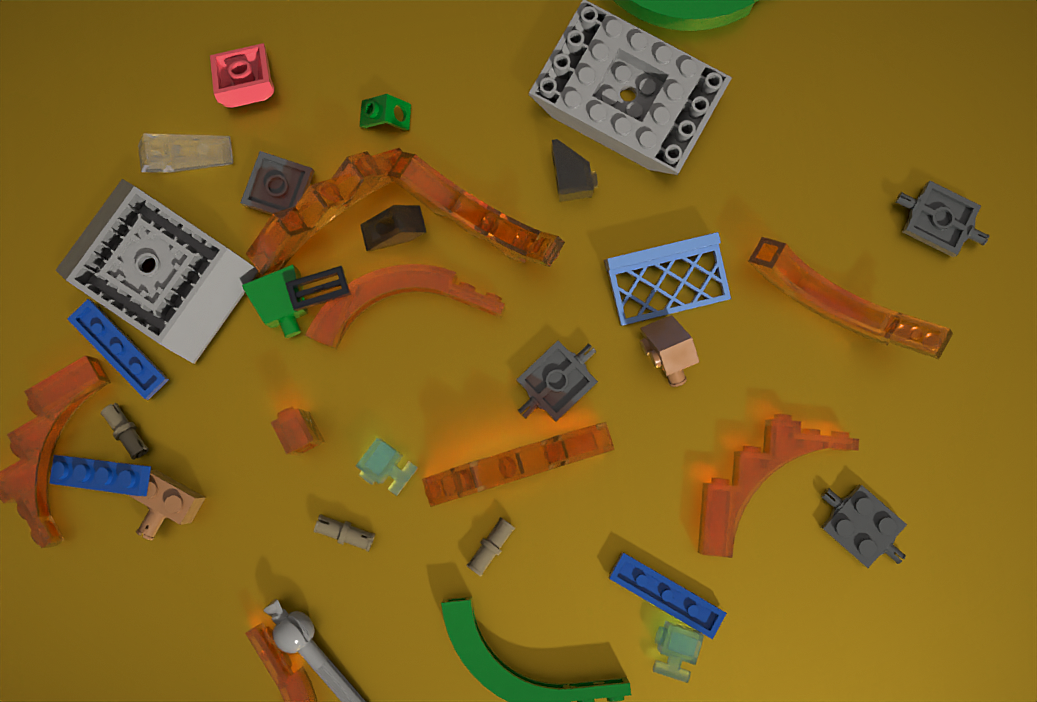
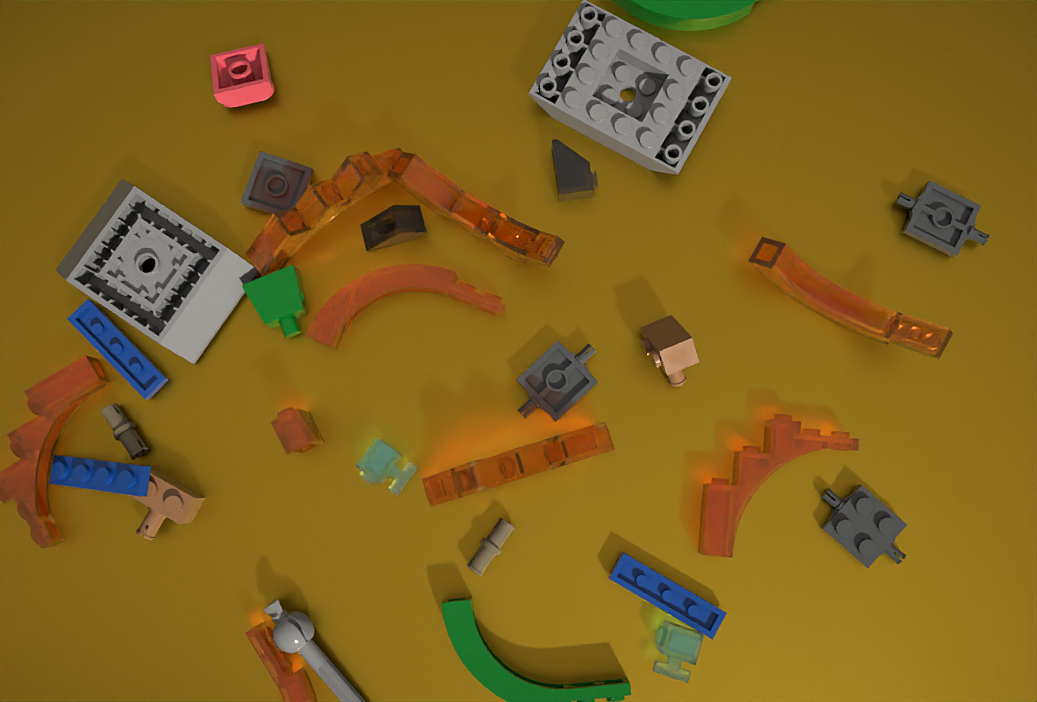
(183, 152): clear slope -> none
(342, 281): black tile -> none
(344, 532): dark tan pin -> none
(381, 110): green bracket -> none
(663, 254): medium blue fence -> none

